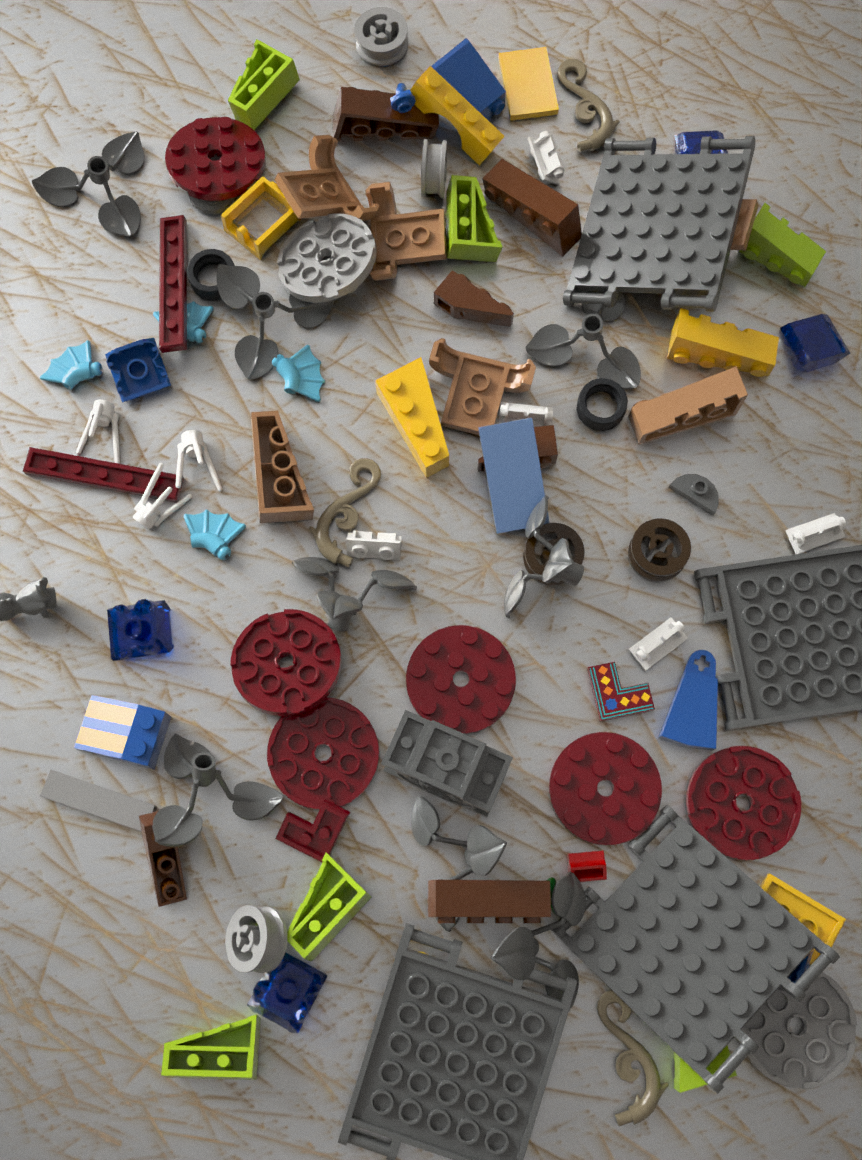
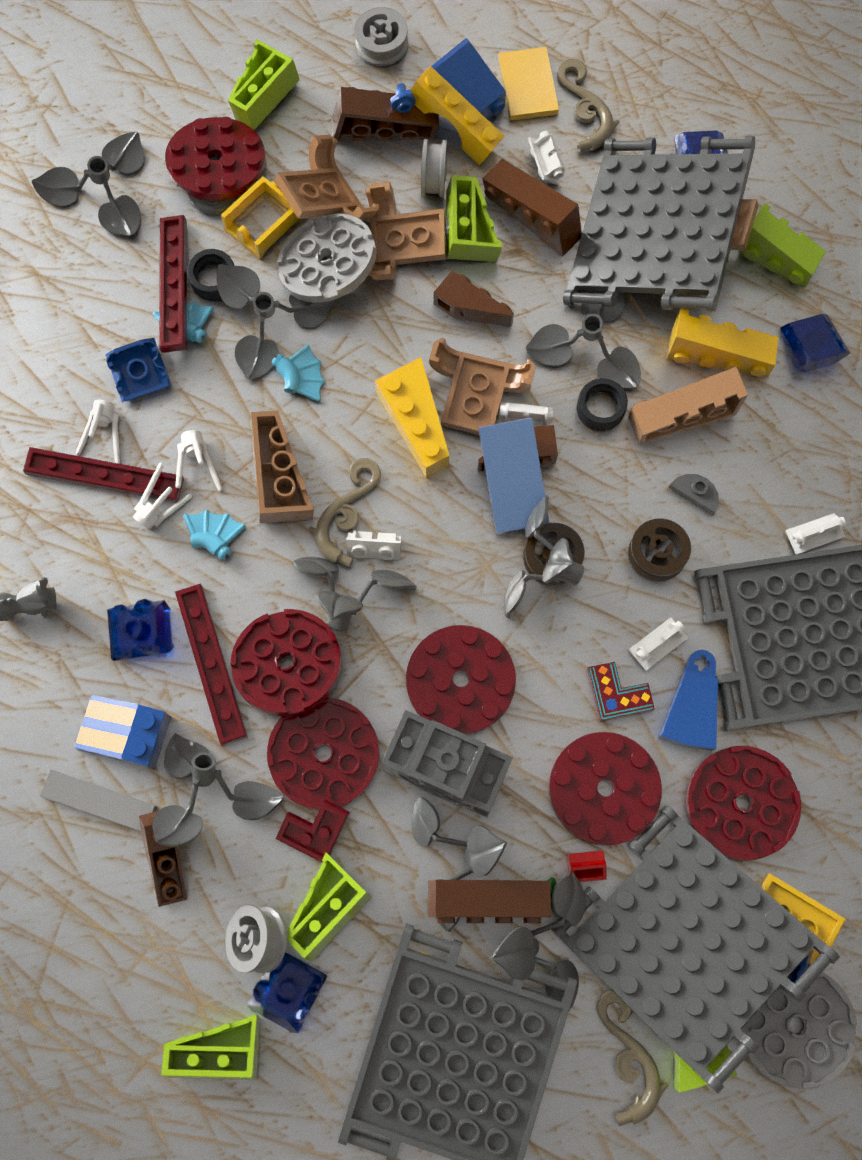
(73, 366): medium azure arm -> none
(211, 665): none -> dark red tile

